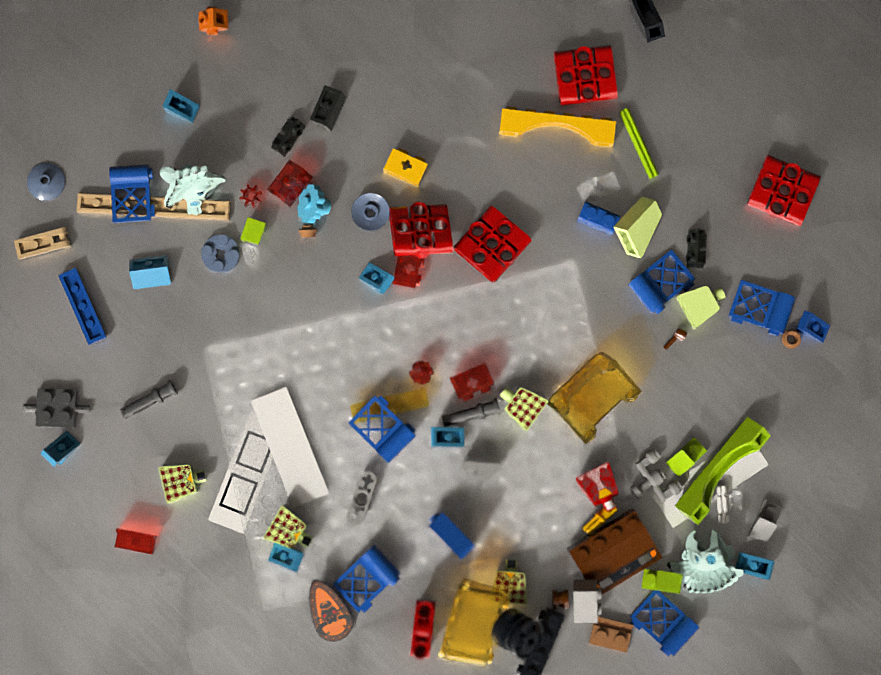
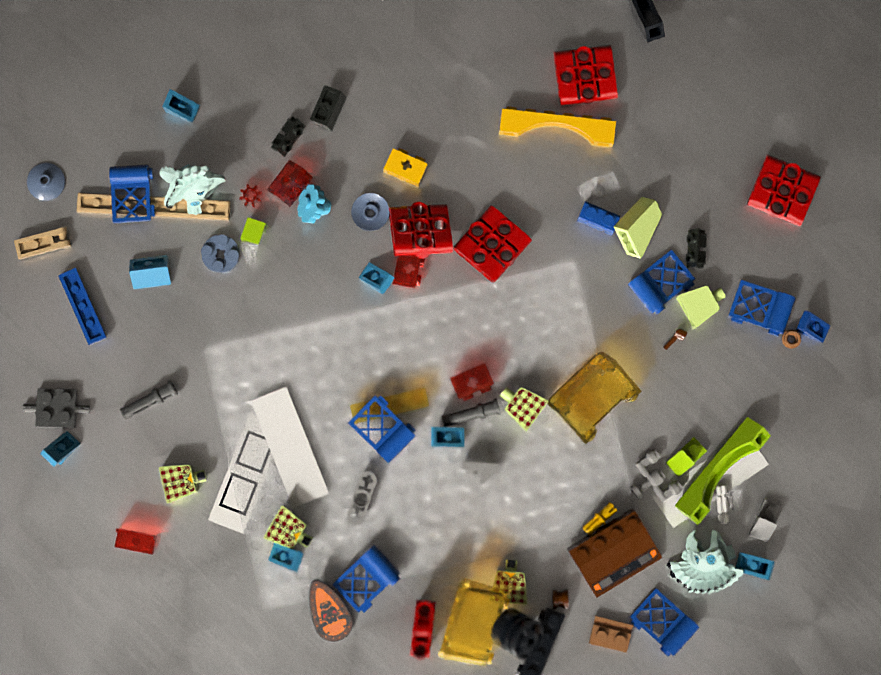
(213, 20): orange brick -> none
(307, 231): medium nougat plate -> none
(421, 372): clear red gear -> none
(451, 535): blue slope -> none
(585, 601): brick -> none
(599, 486): red torso -> none
(639, 143): lime axle -> none
(662, 581): lime slope -> none

